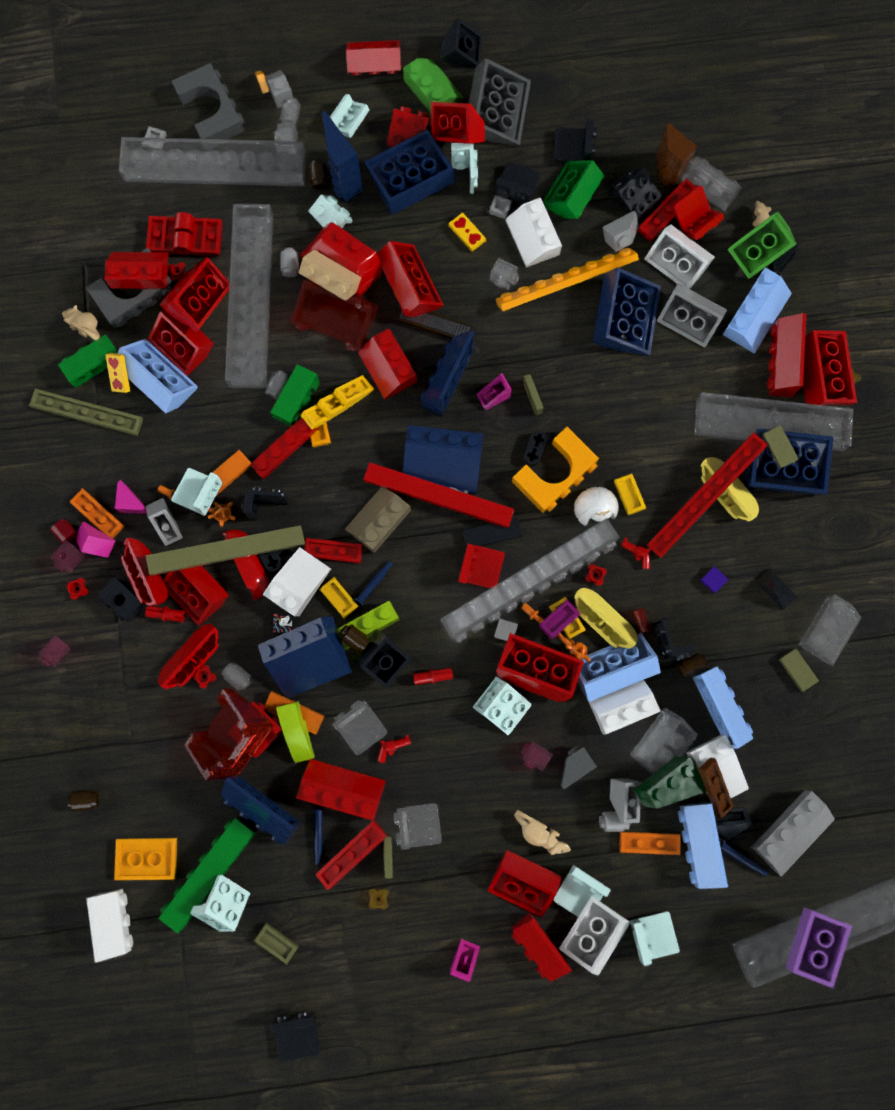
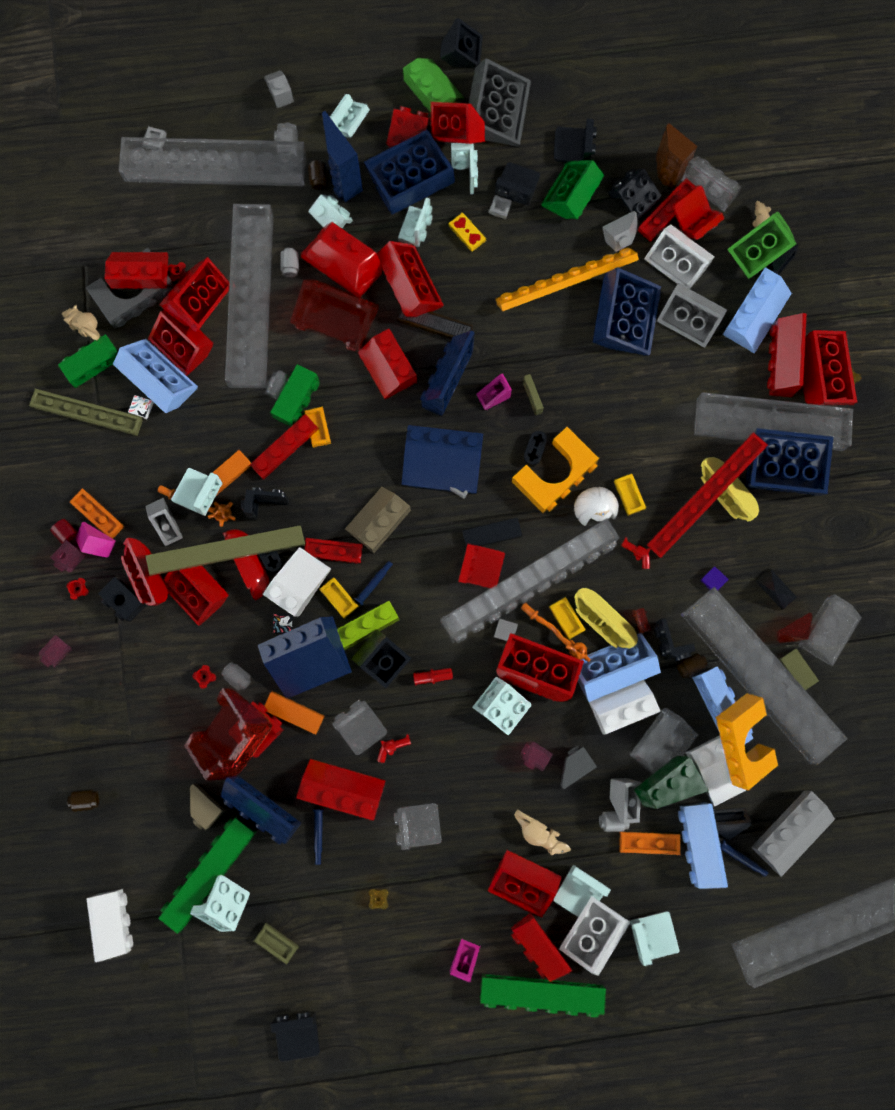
(117, 372): yellow tile -> none
(127, 501): dark pink slope -> none
(141, 407): none -> tile
(145, 859): light orange tile -> none
(165, 613): red axle -> none
(184, 235): red plate -> none
(189, 657): red brick -> none
(203, 807): none -> dark tan slope
(206, 82): dark grey arch -> none
(262, 81): light orange tile -> none
(290, 111): clear brick -> none
(295, 731): lime slope -> none
(329, 275): tan brick -> none
(337, 402): yellow slope -> none
(351, 855): red plate -> none
(354, 637): dark brown brick -> none
(373, 57): slope -> none
(388, 857): olive tile -> none
(415, 224): none -> light aqua bracket
(438, 495): red tile -> none
(504, 274): clear brick -> none
(534, 233): white slope -> none
(542, 994): none -> green brick
(559, 619): magenta tile -> none
(600, 572): red plate -> none
(716, 787): reddish brown tile -> none
(733, 727): none -> light orange arch
(764, 676): none -> clear brick
(780, 446): olive tile -> none
(796, 631): none -> clear red slope
(818, 947): medium lavender brick -> none

